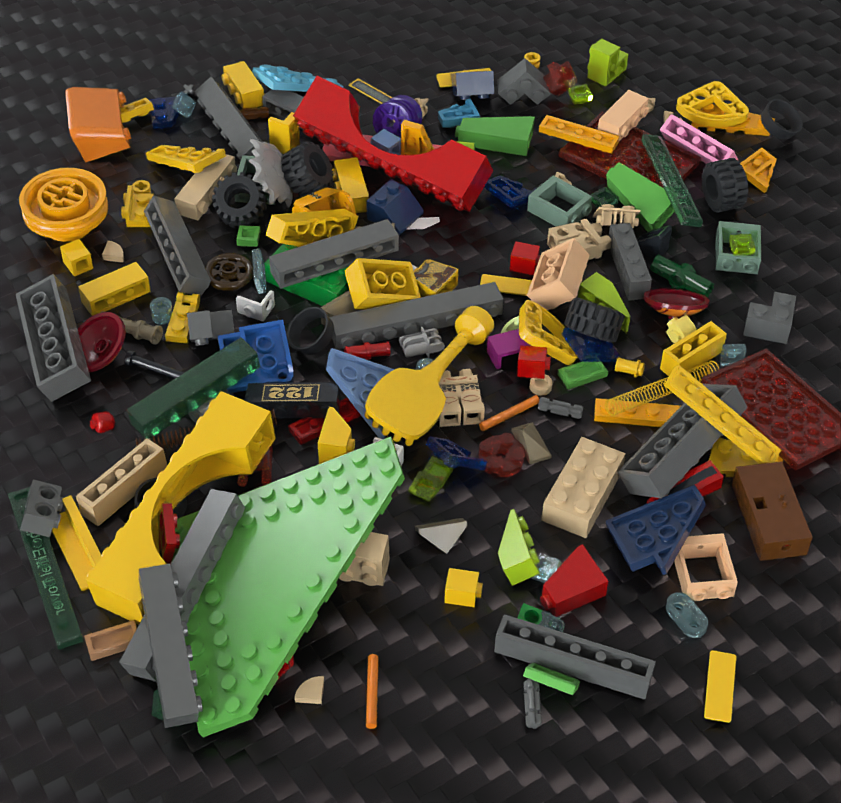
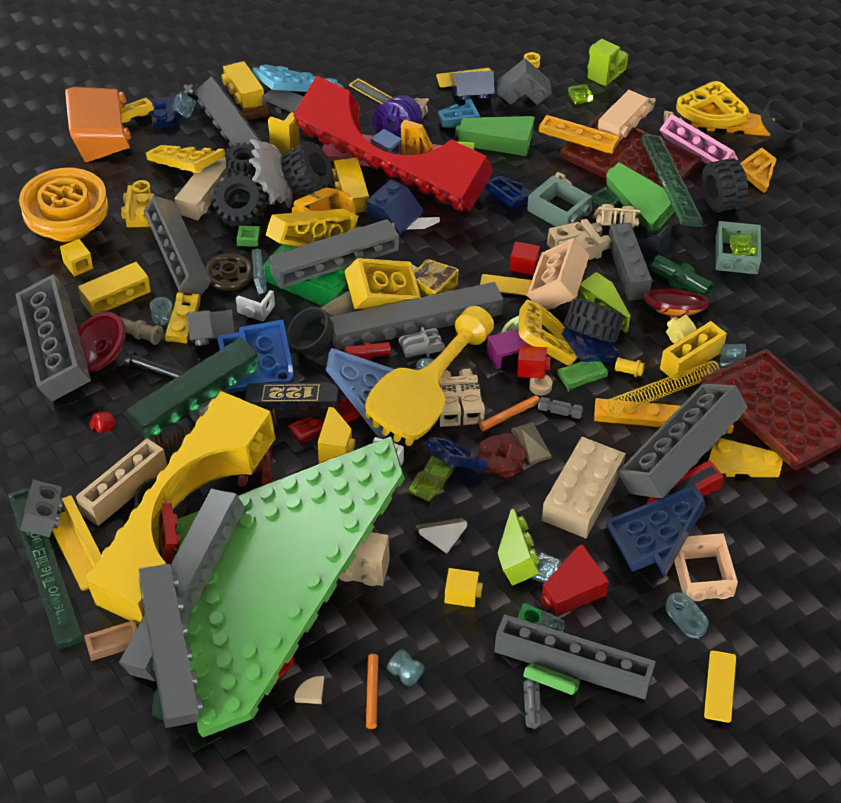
(113, 252): tan tile -> none
(238, 159): none -> black tyre
(405, 667): none -> clear light blue wheel
(560, 77): clear red brick -> none
(721, 416): yellow tile -> none
(771, 321): dark grey brick -> none
(771, 511): reddish brown brick -> none

